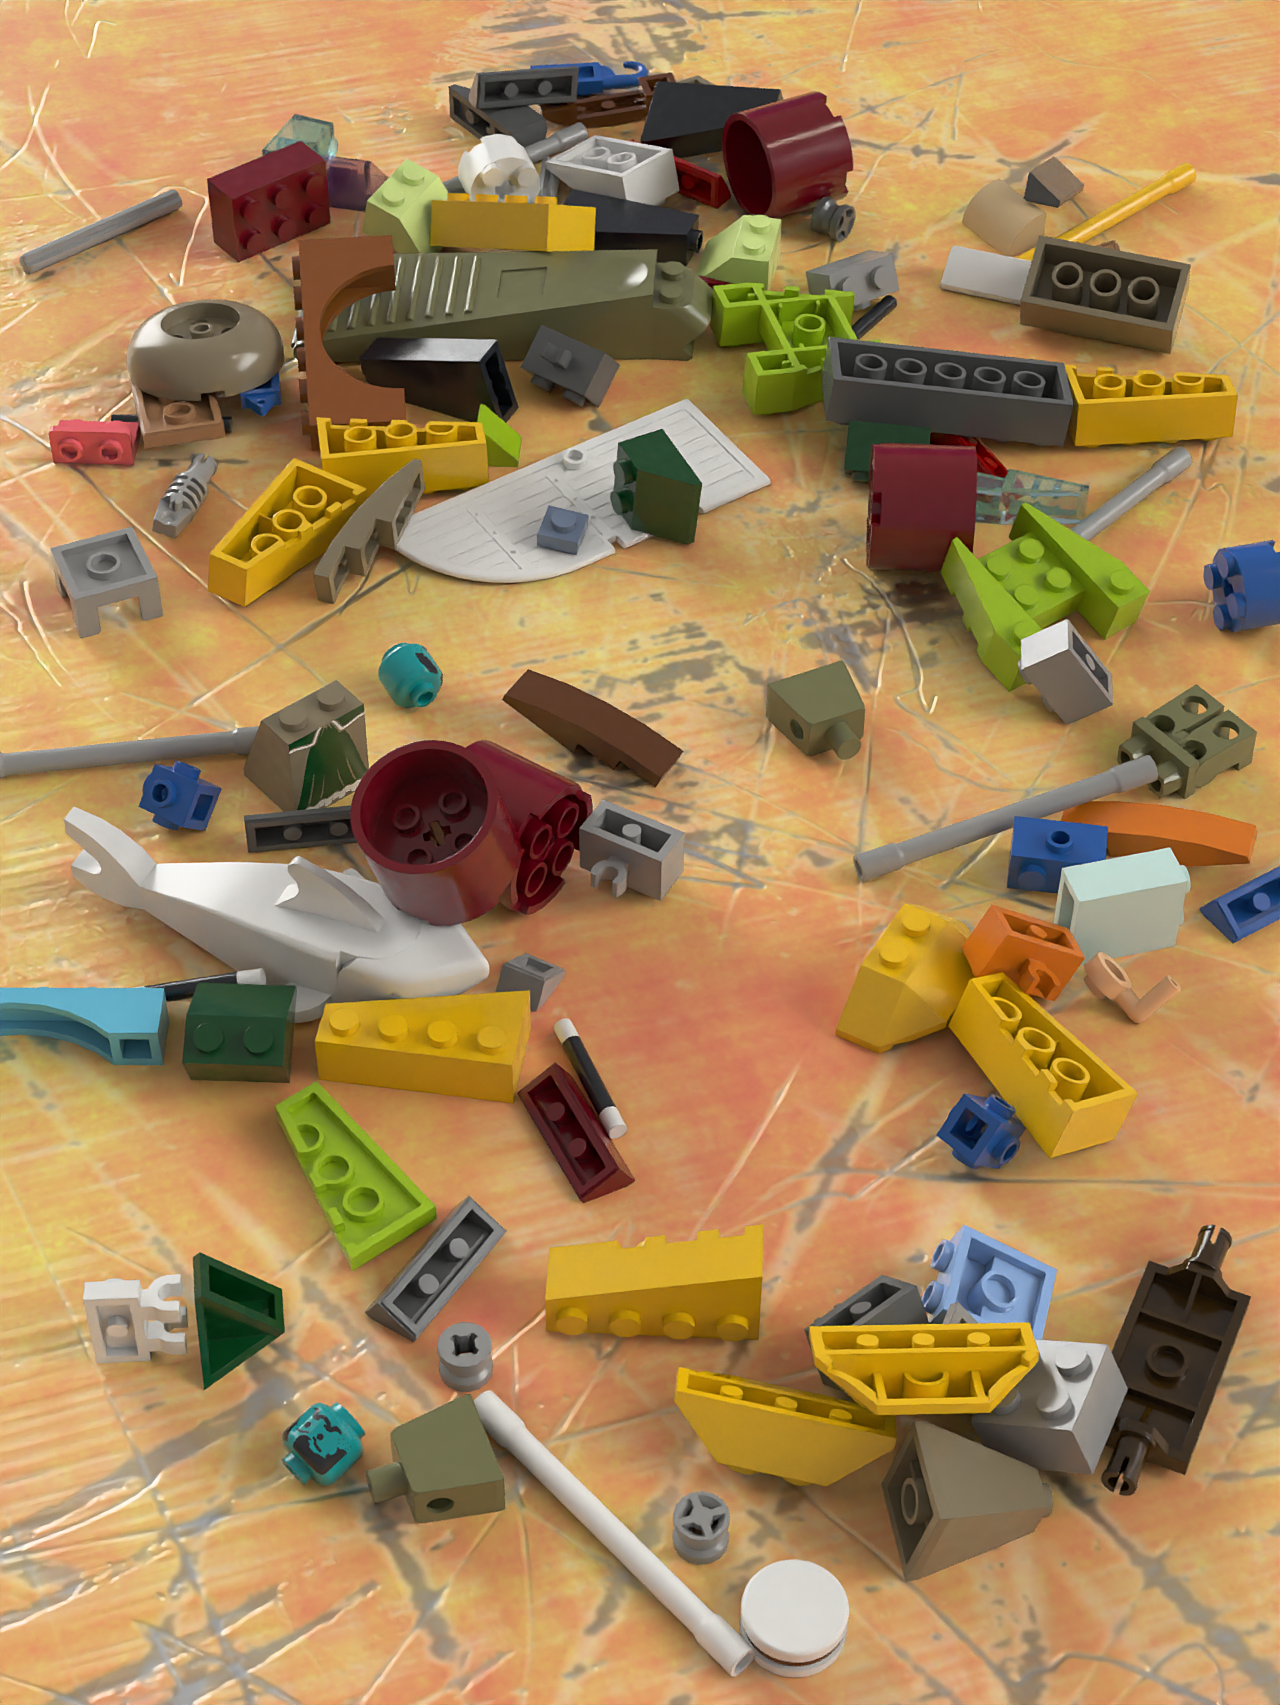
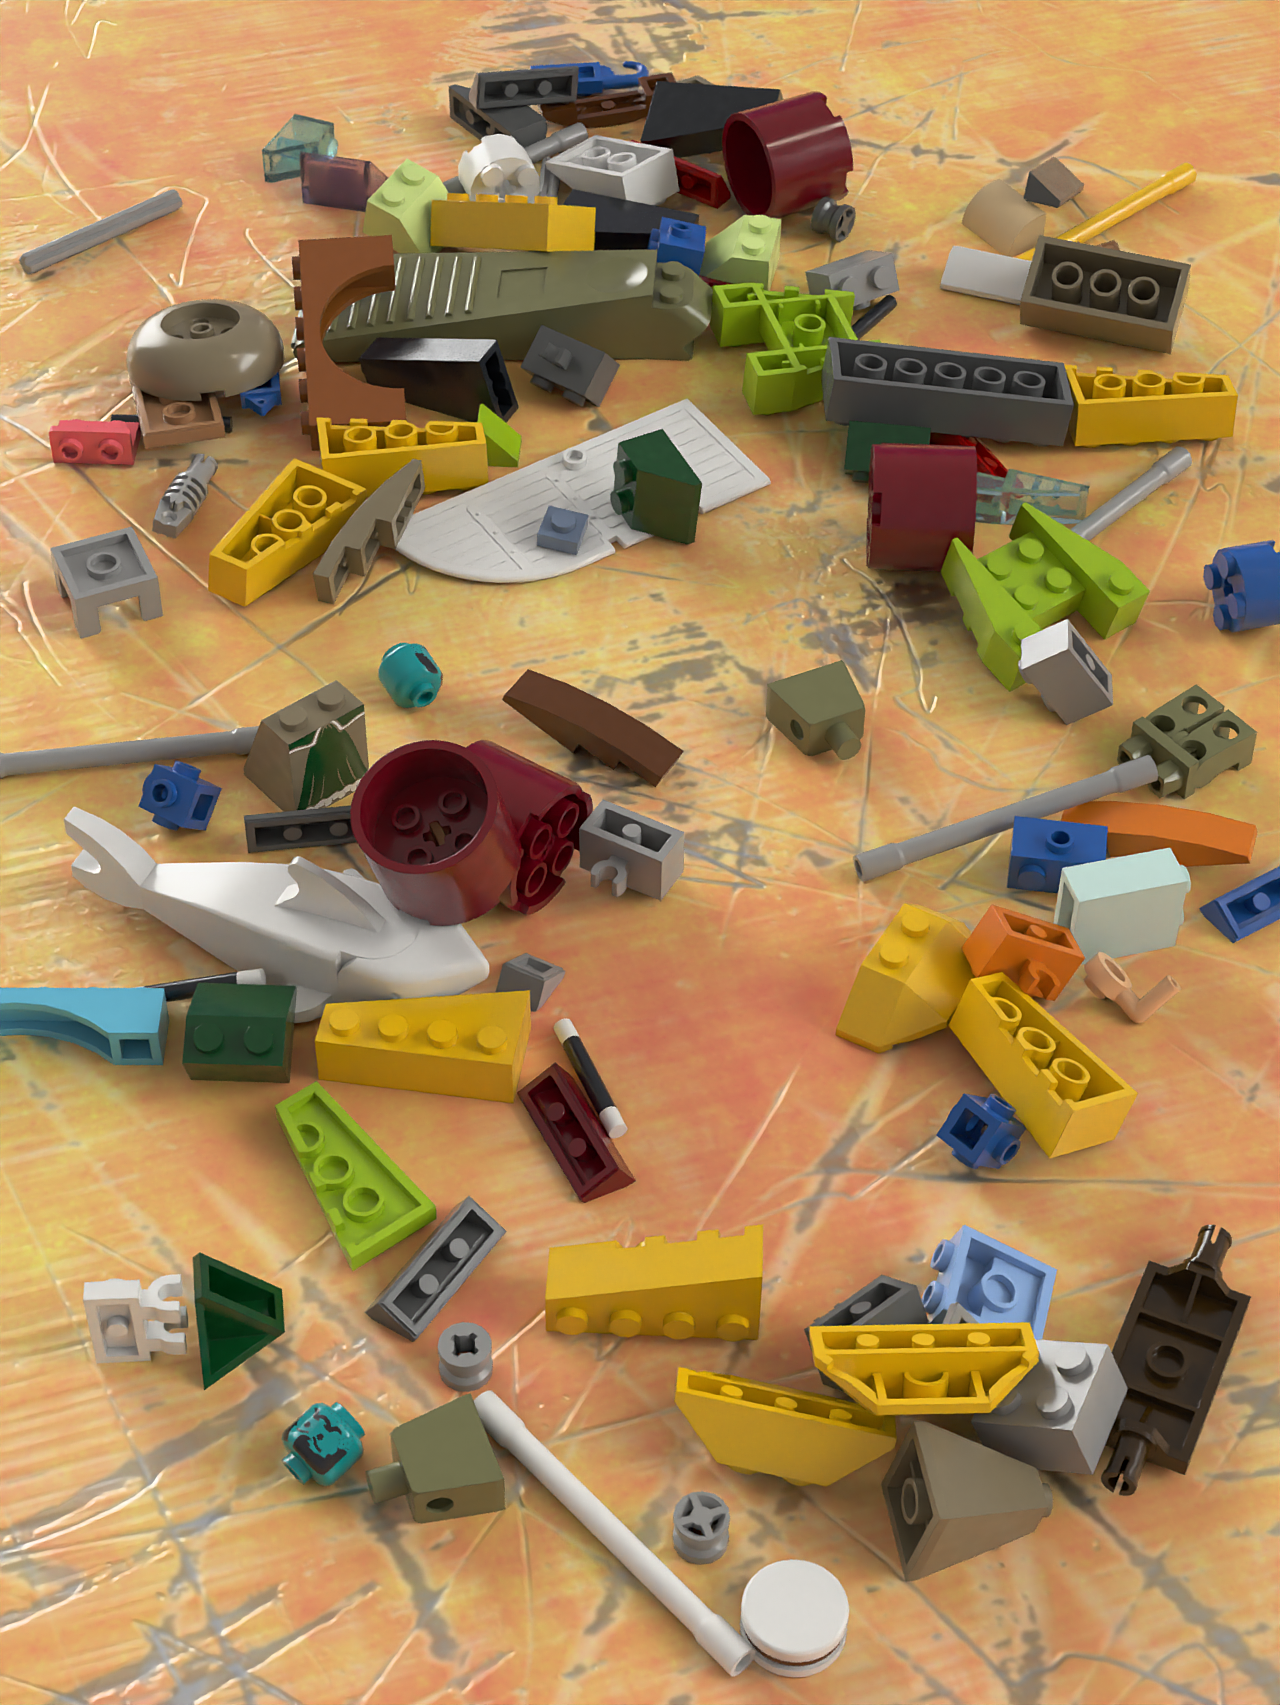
(269, 201): dark red brick -> none
(679, 243): none -> blue brick

